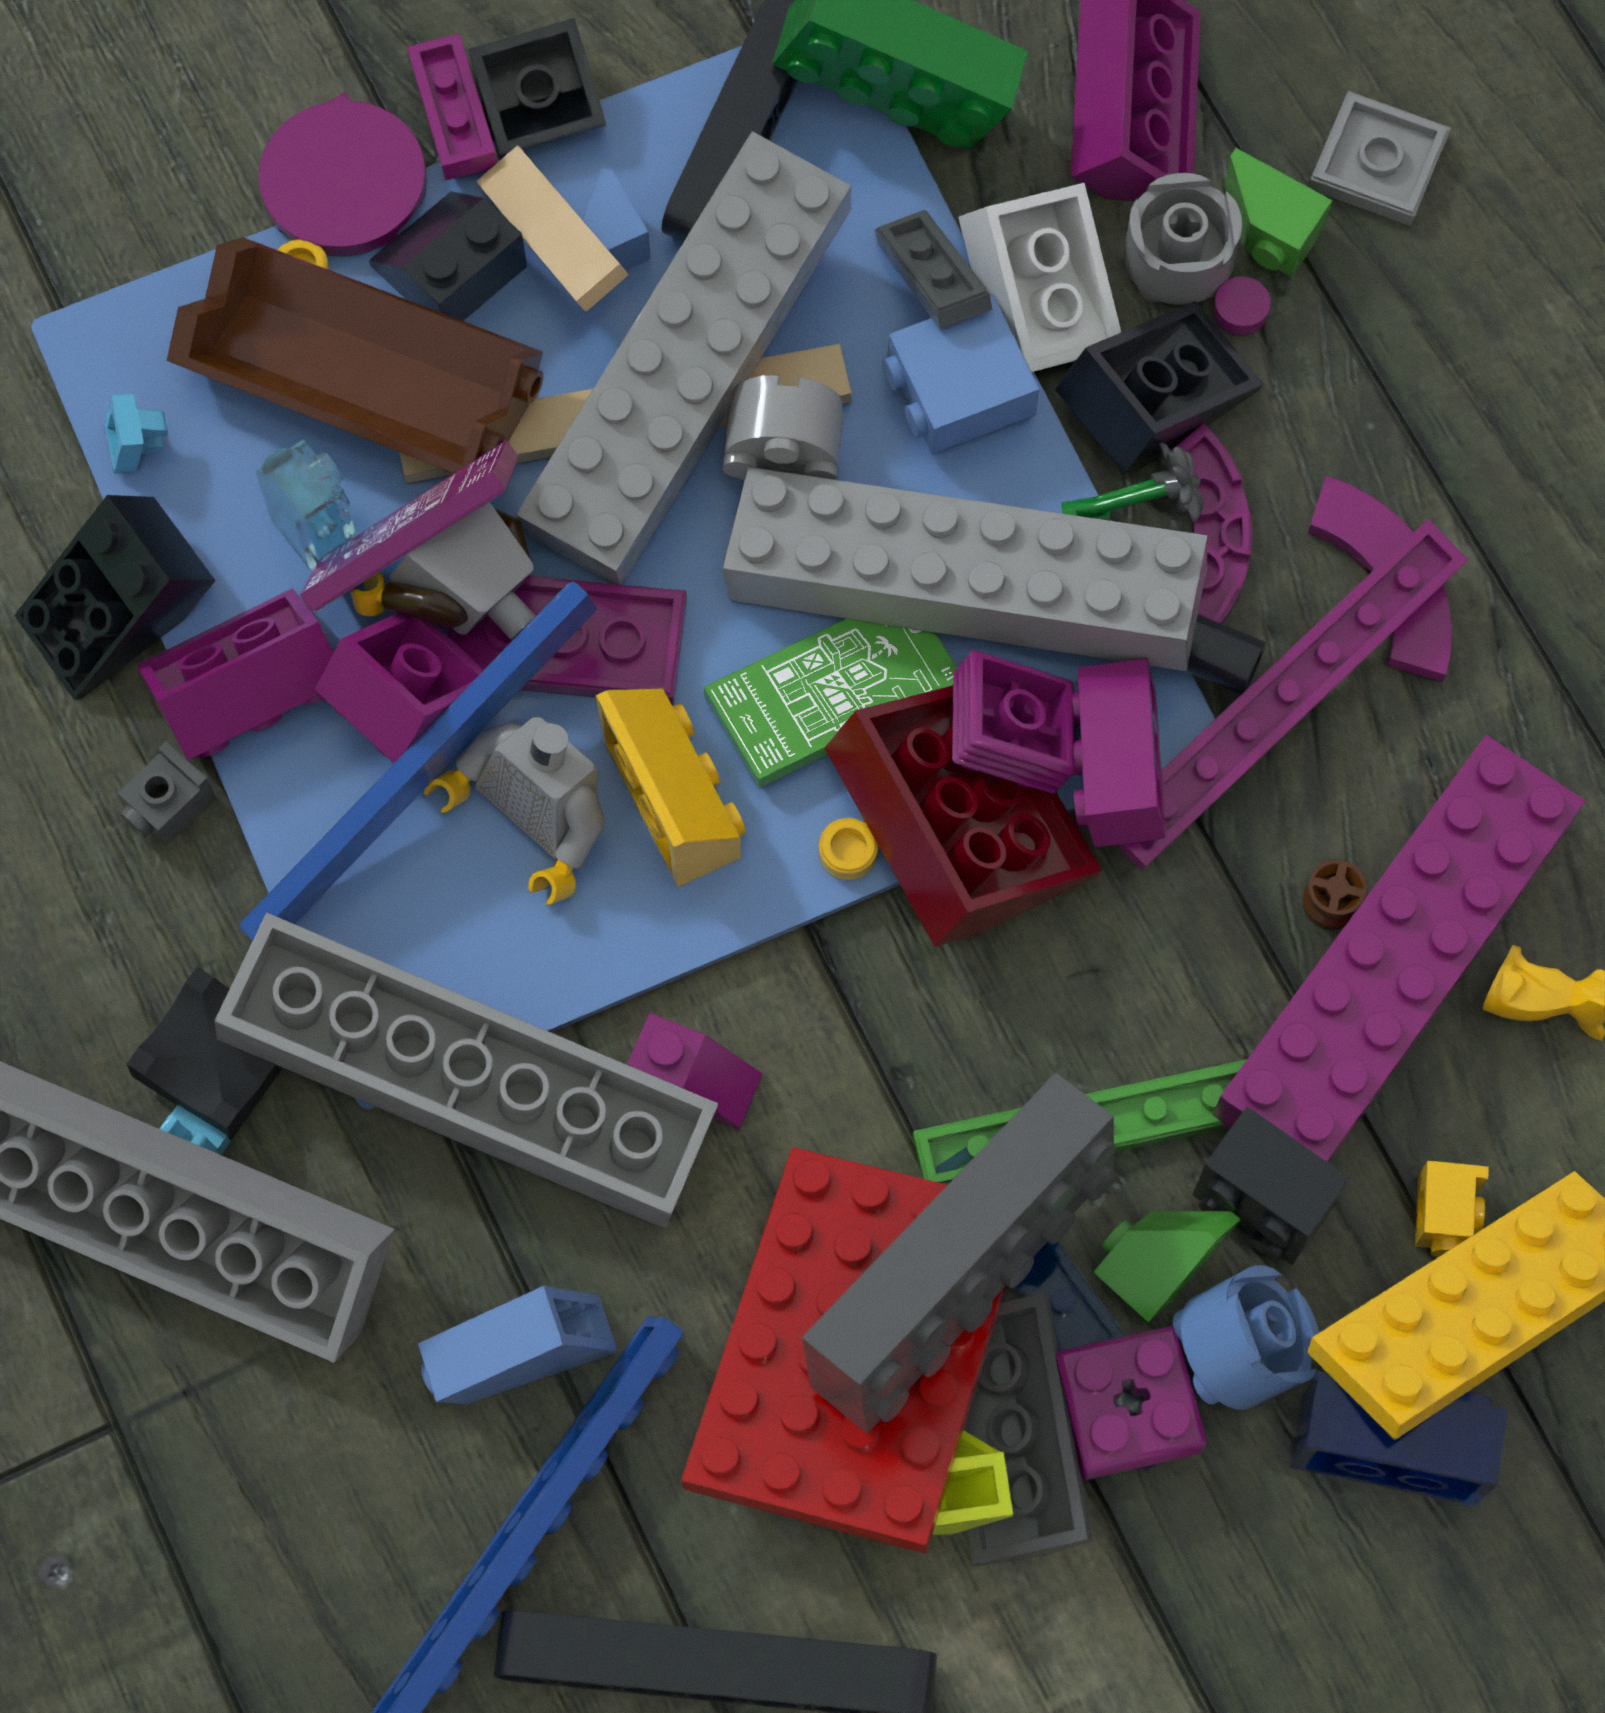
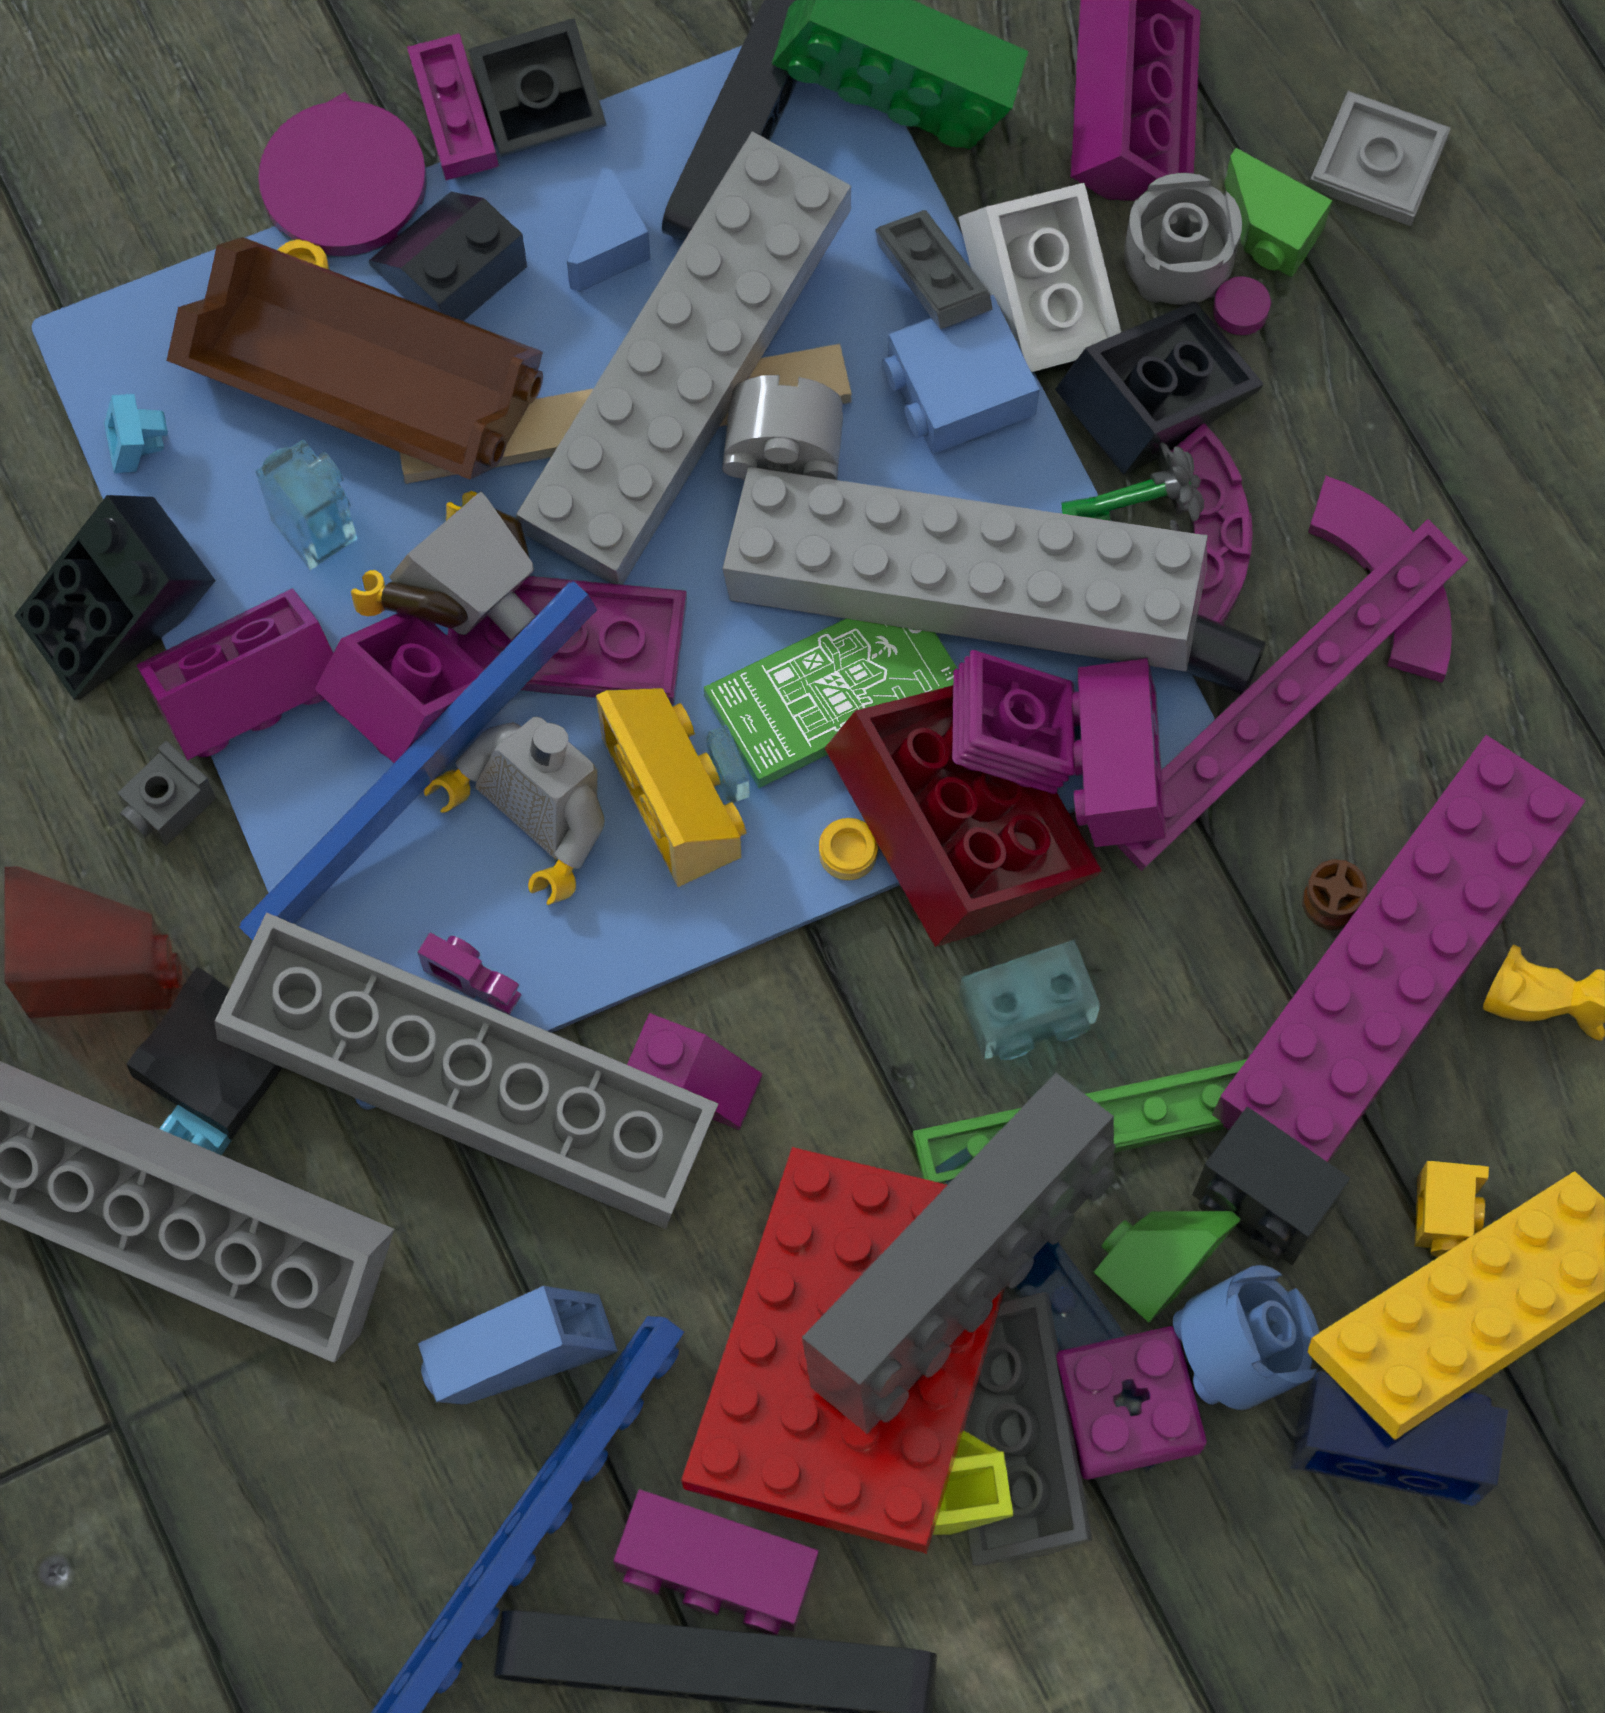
(82, 951): none -> clear red slope
(410, 526): magenta tile -> none
(459, 967): none -> magenta plate
(552, 228): tan tile -> none
(715, 1563): none -> magenta brick
(728, 764): none -> clear light blue tile
(1030, 1001): none -> clear light blue brick

